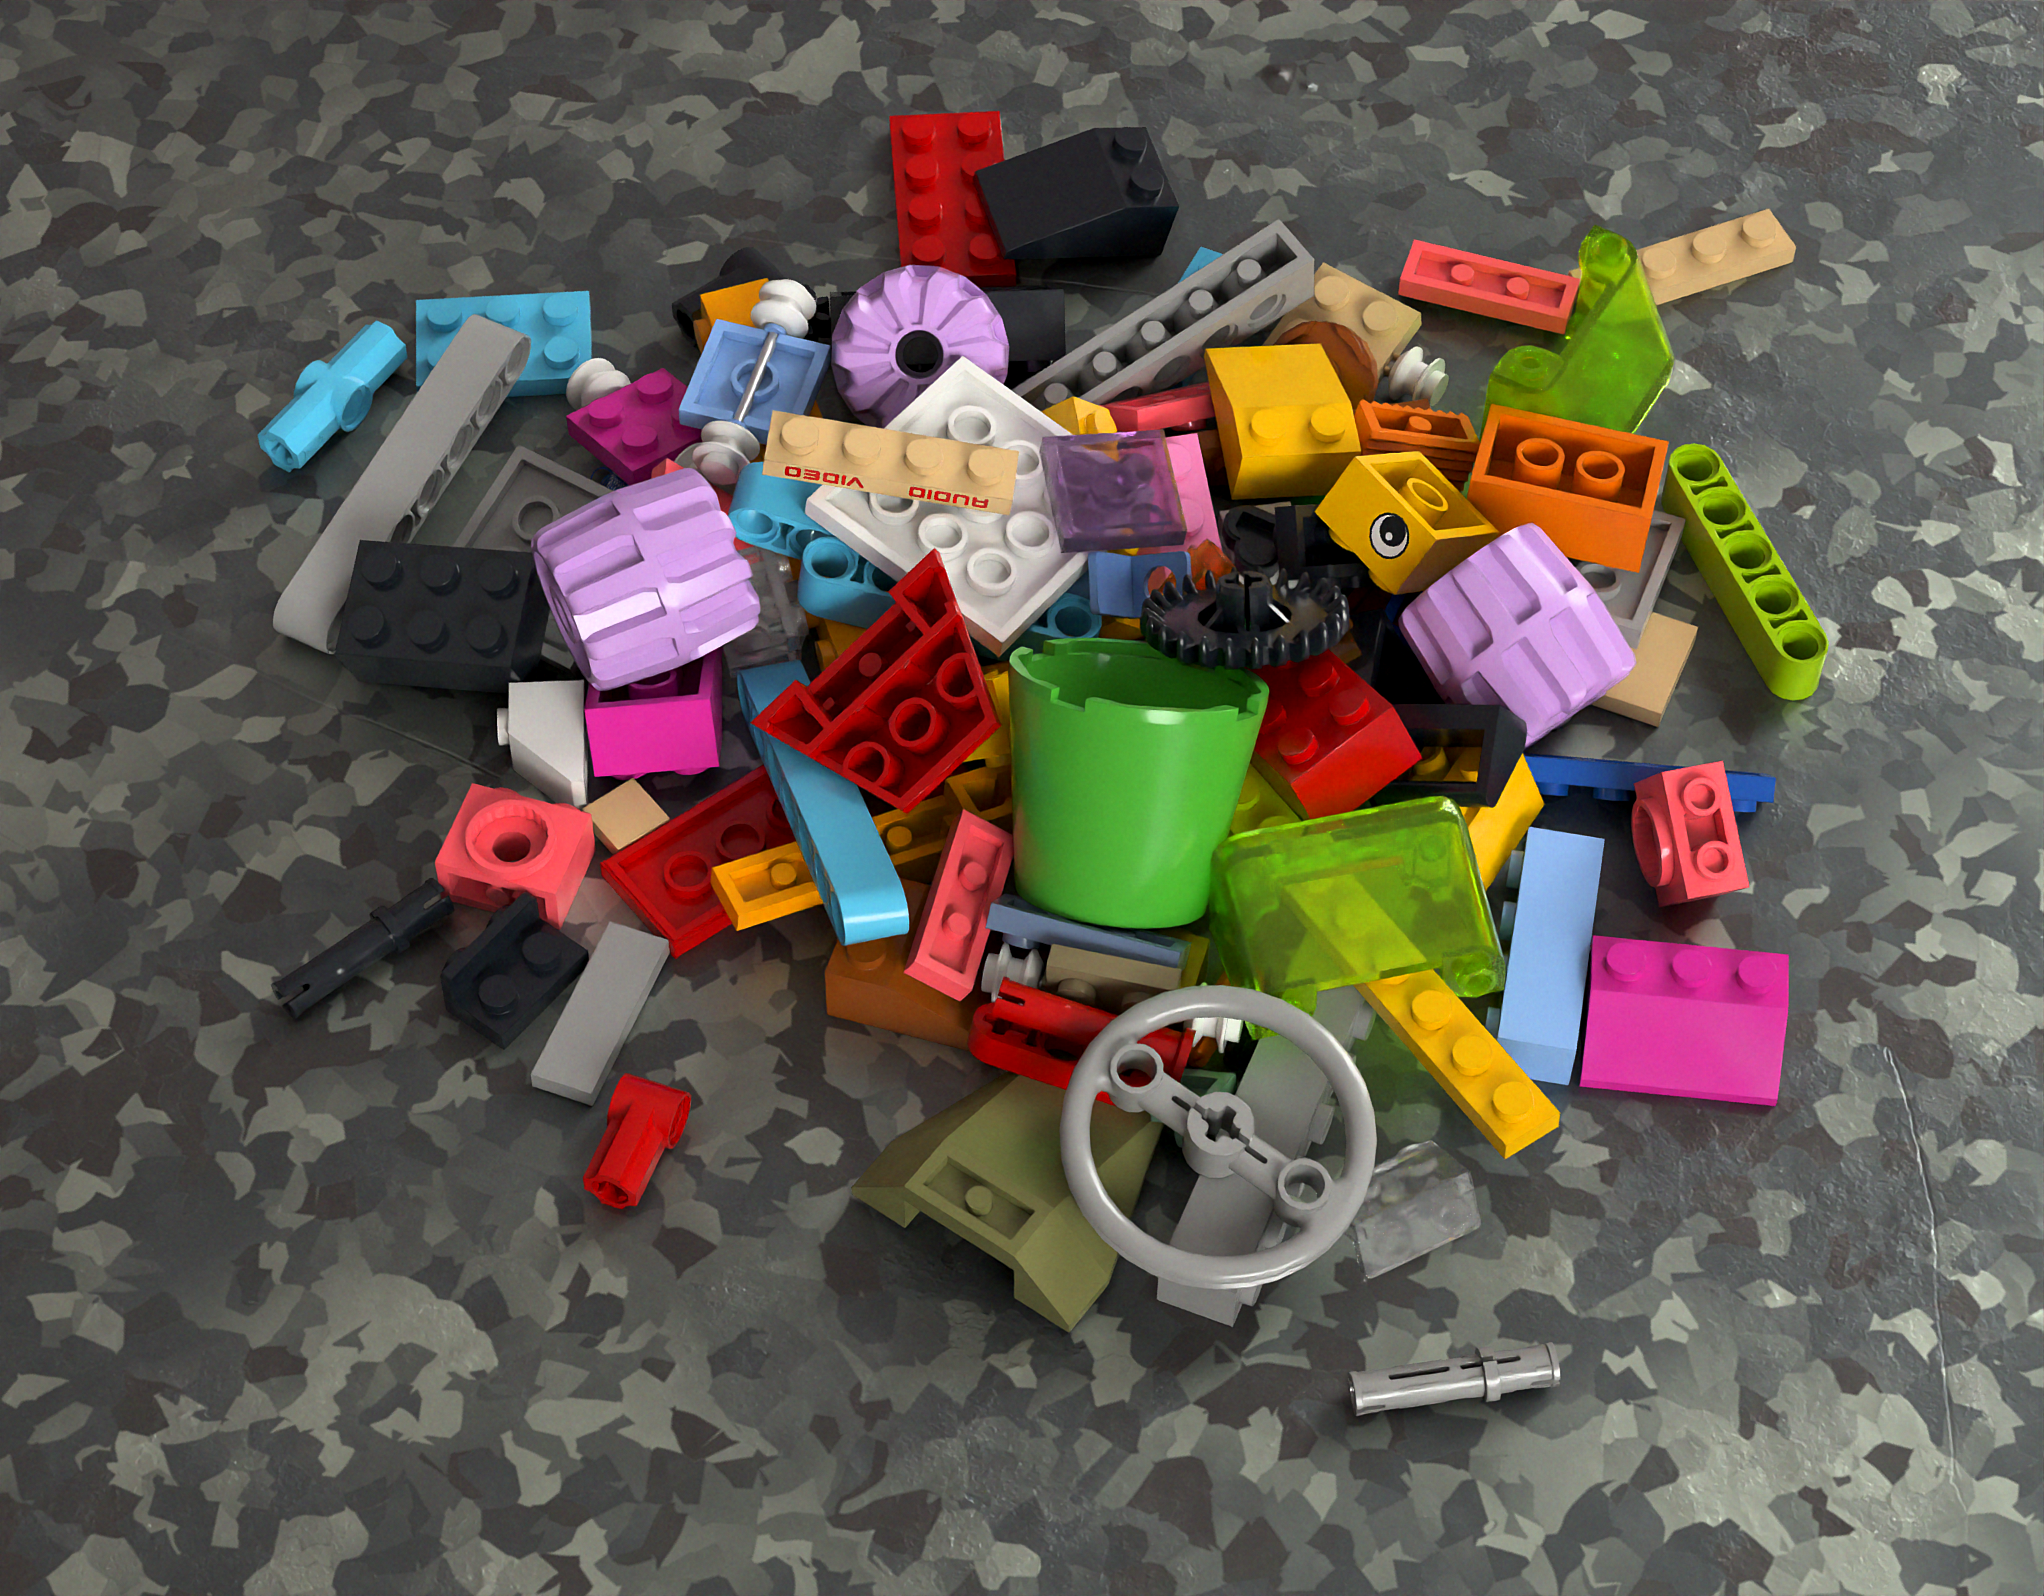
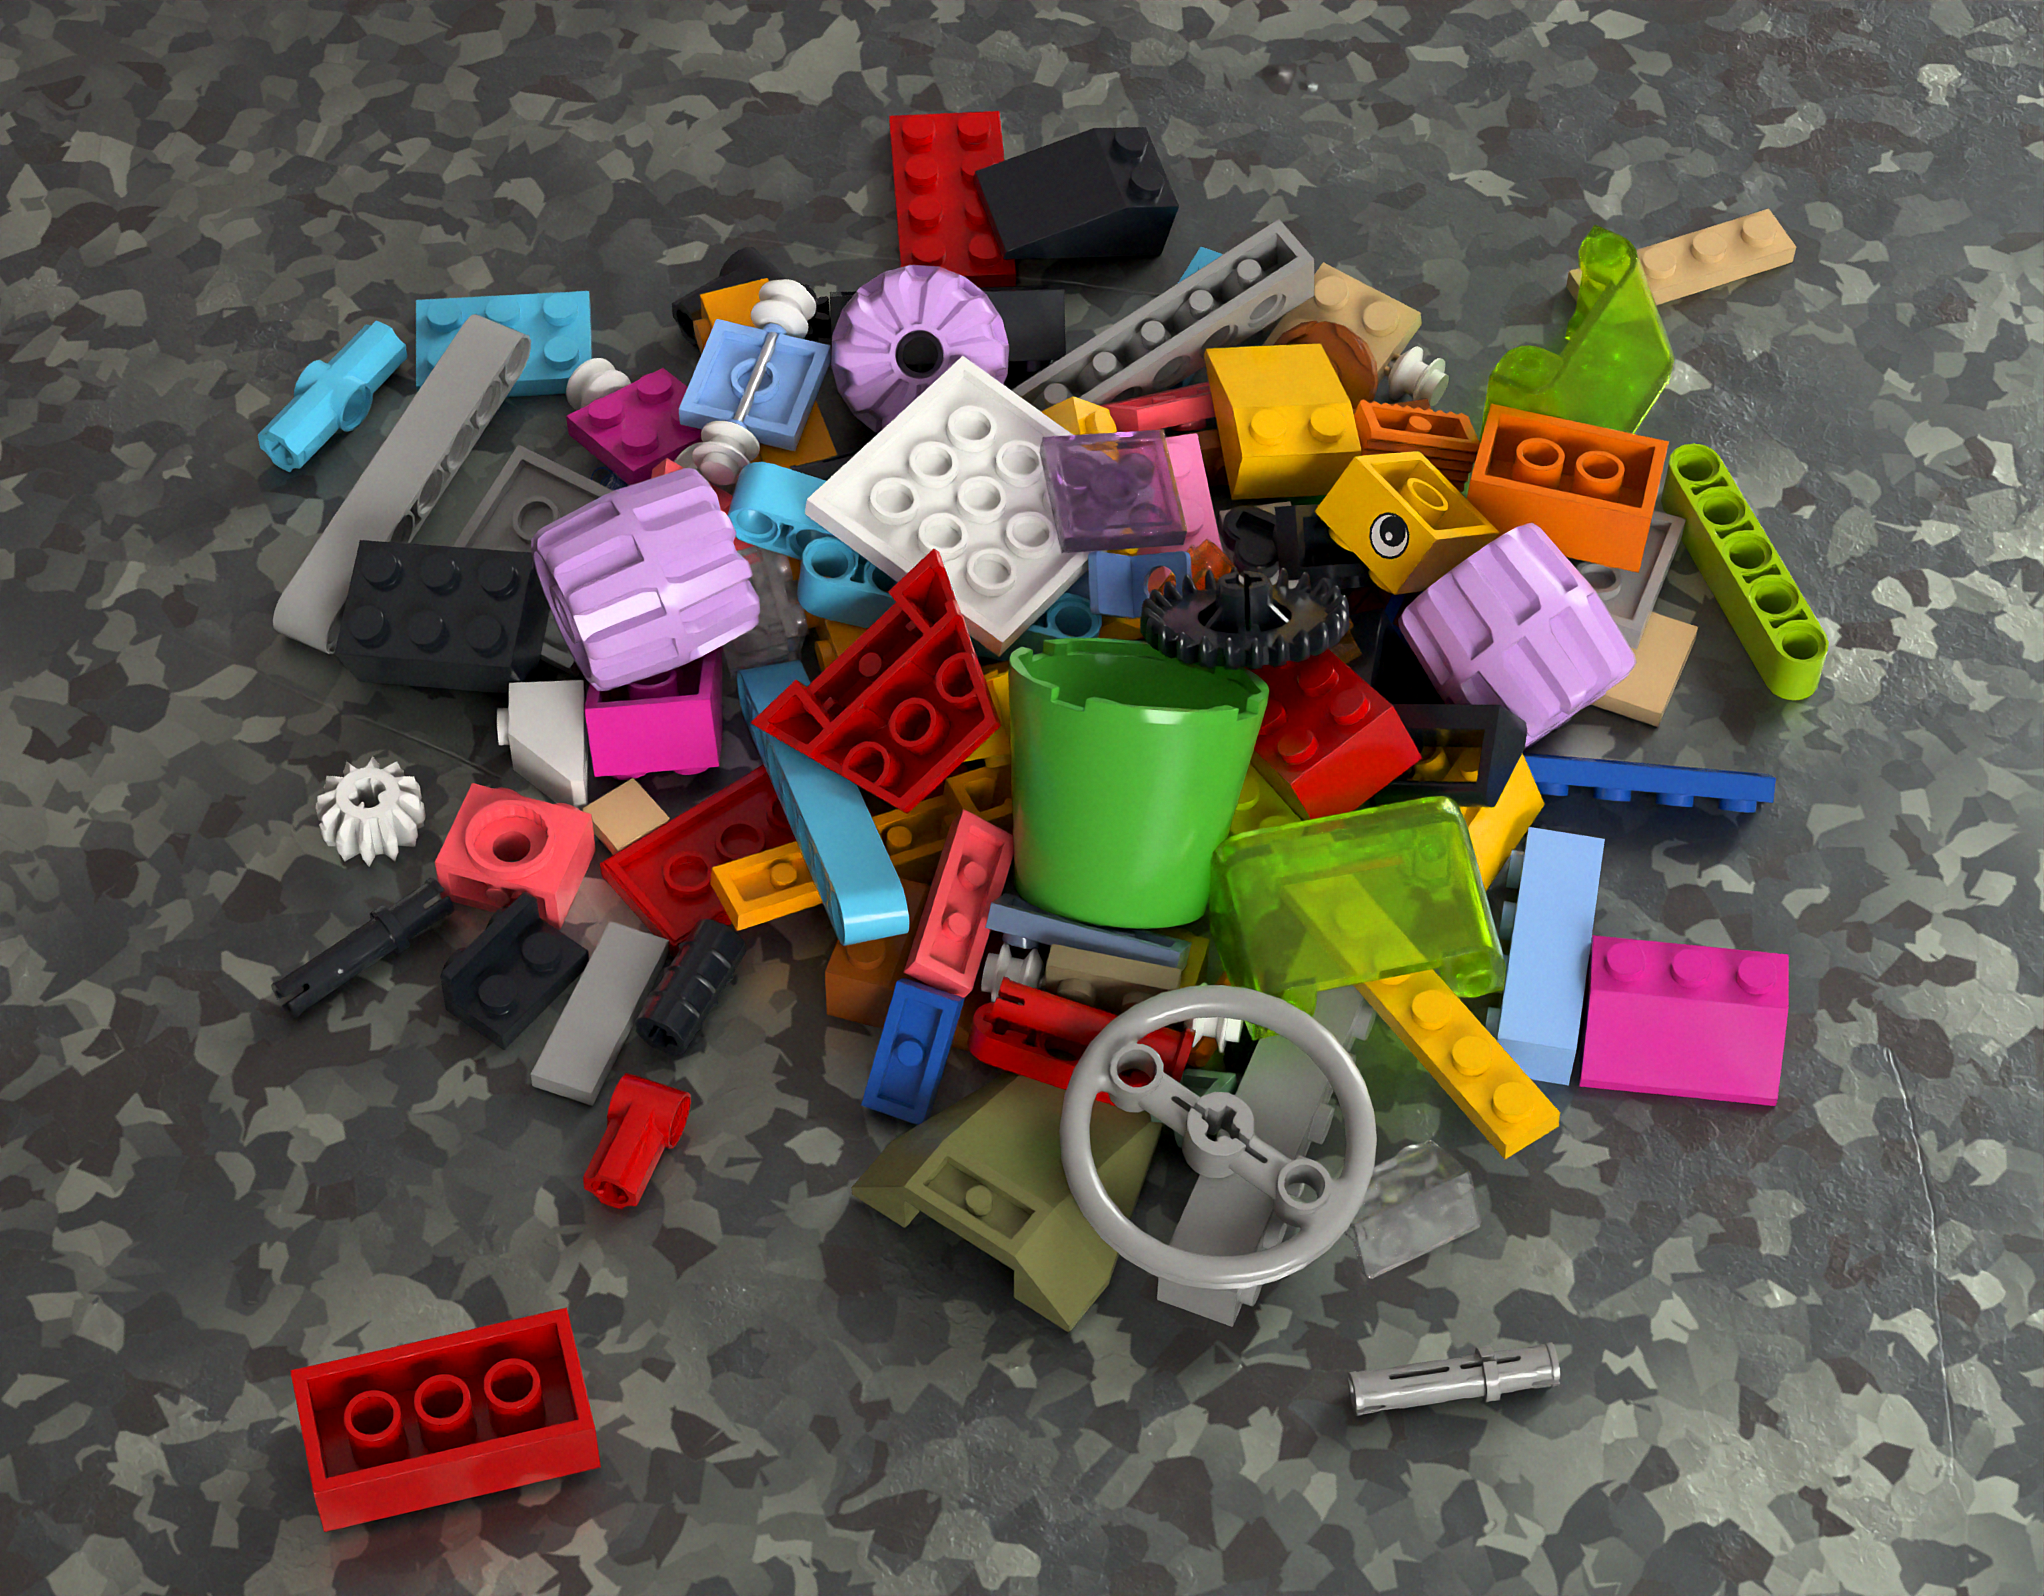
(370, 811): none -> white gear
(445, 1419): none -> red brick
(690, 987): none -> black axle
(890, 462): tan plate -> none
(912, 1051): none -> blue plate
(1489, 286): coral plate -> none
(1688, 834): coral brick -> none

